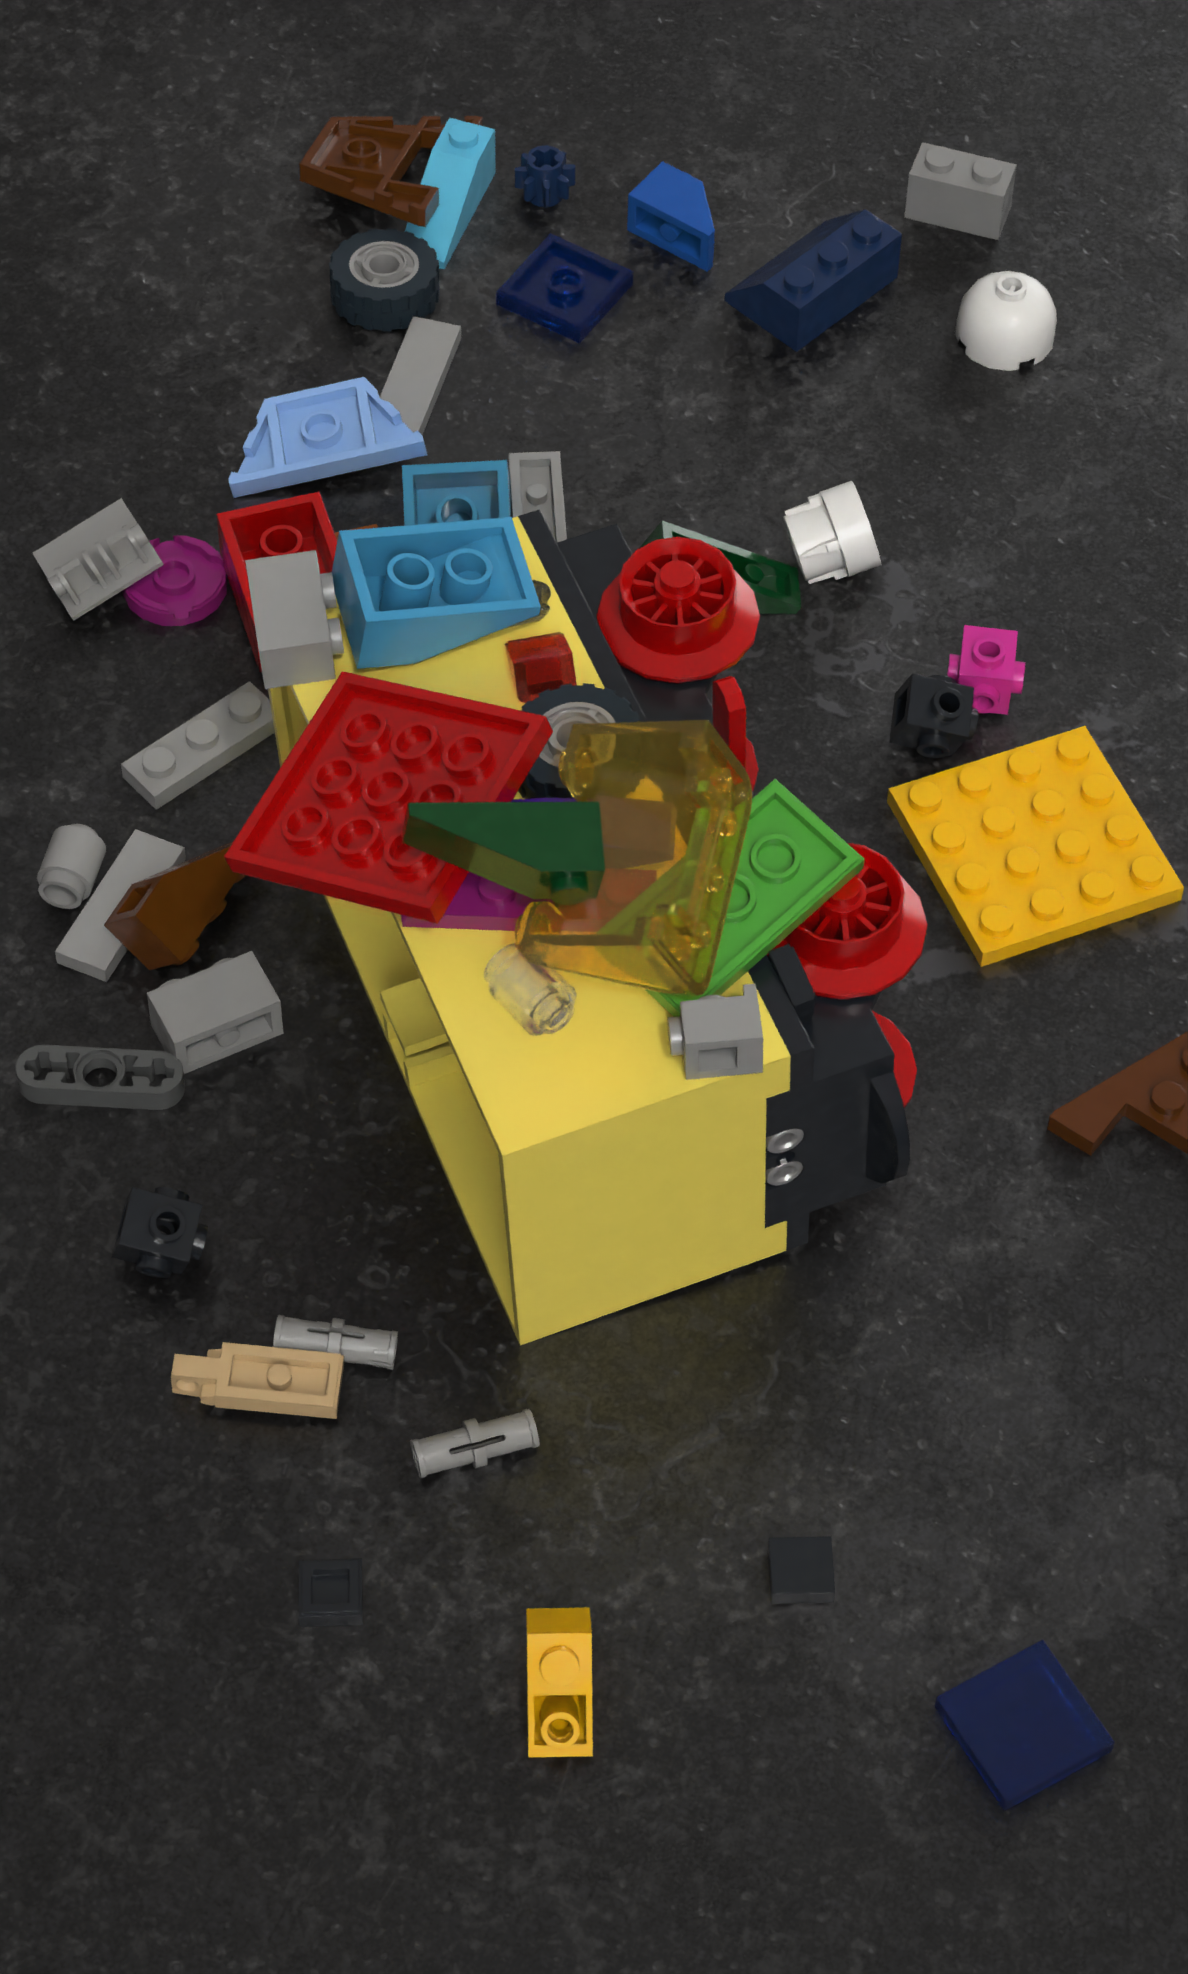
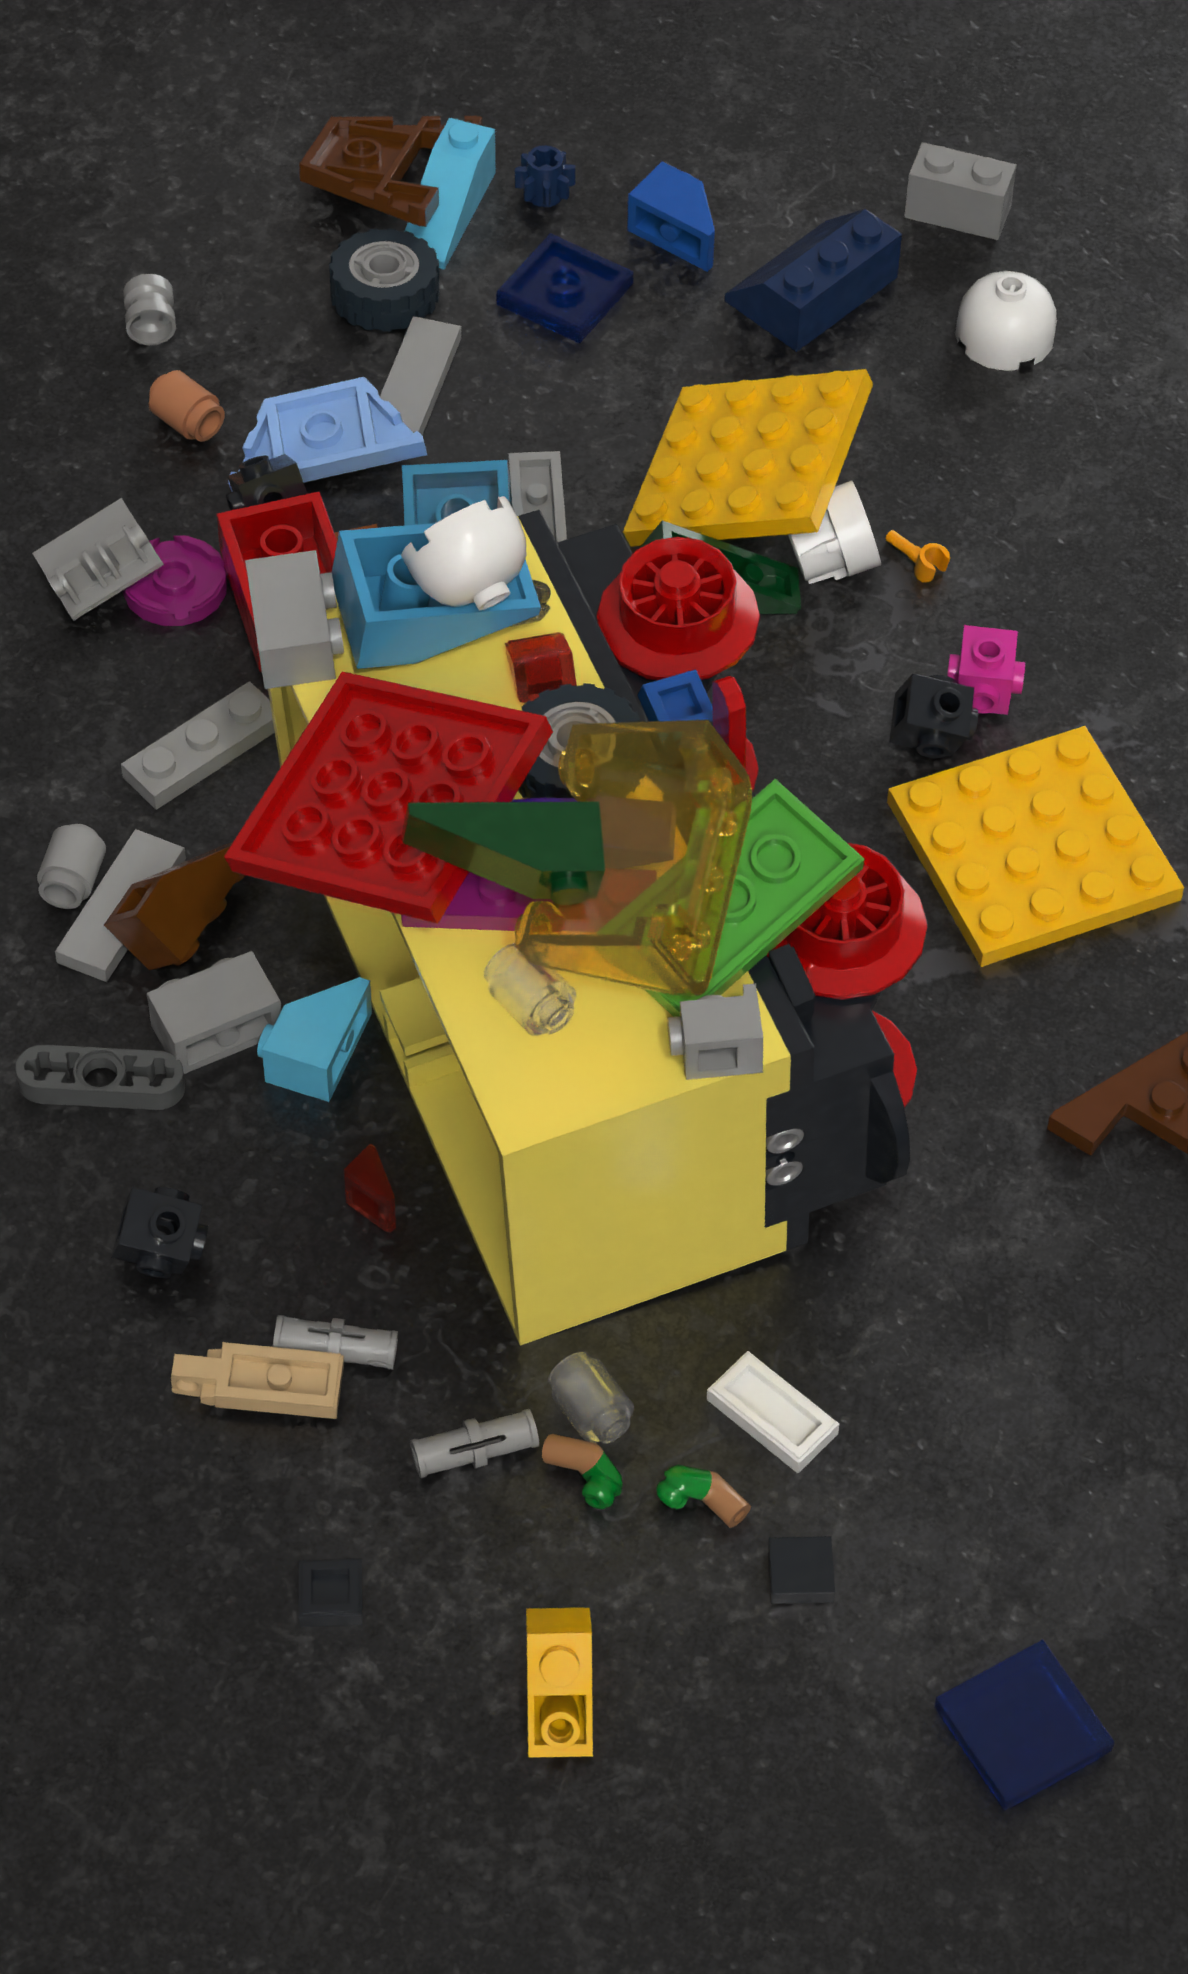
(149, 309): none -> light grey wheel
(186, 406): none -> nougat brick
(264, 482): none -> black brick
(316, 1039): none -> medium azure slope
(369, 1189): none -> clear red slope
(470, 556): none -> white cylinder
(591, 1398): none -> clear brick
(591, 1461): none -> arm
(676, 699): none -> blue bracket
(705, 1486): none -> arm
(751, 456): none -> yellow plate
(772, 1412): none -> white tile
(924, 557): none -> light orange hand

